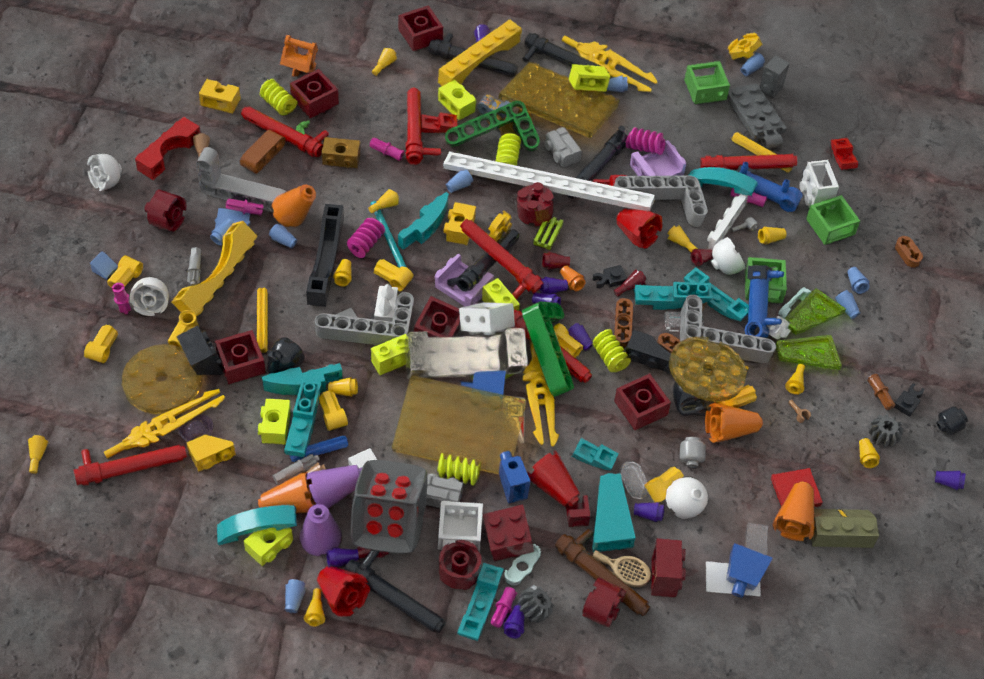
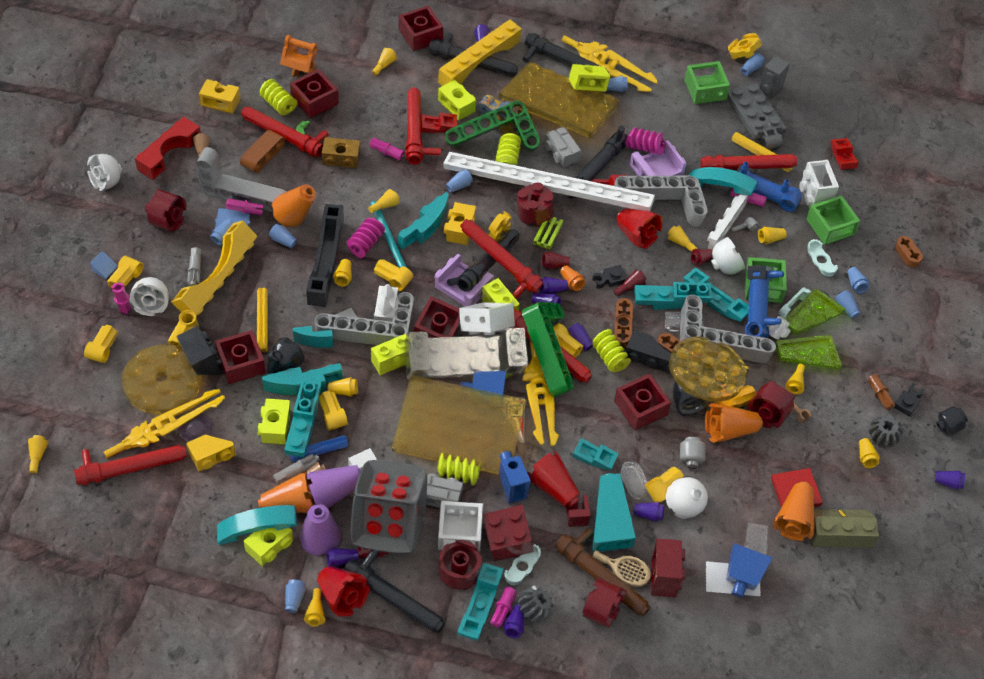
(307, 337): none -> teal slope
(772, 404): none -> dark red brick
(815, 250): none -> light aqua piece

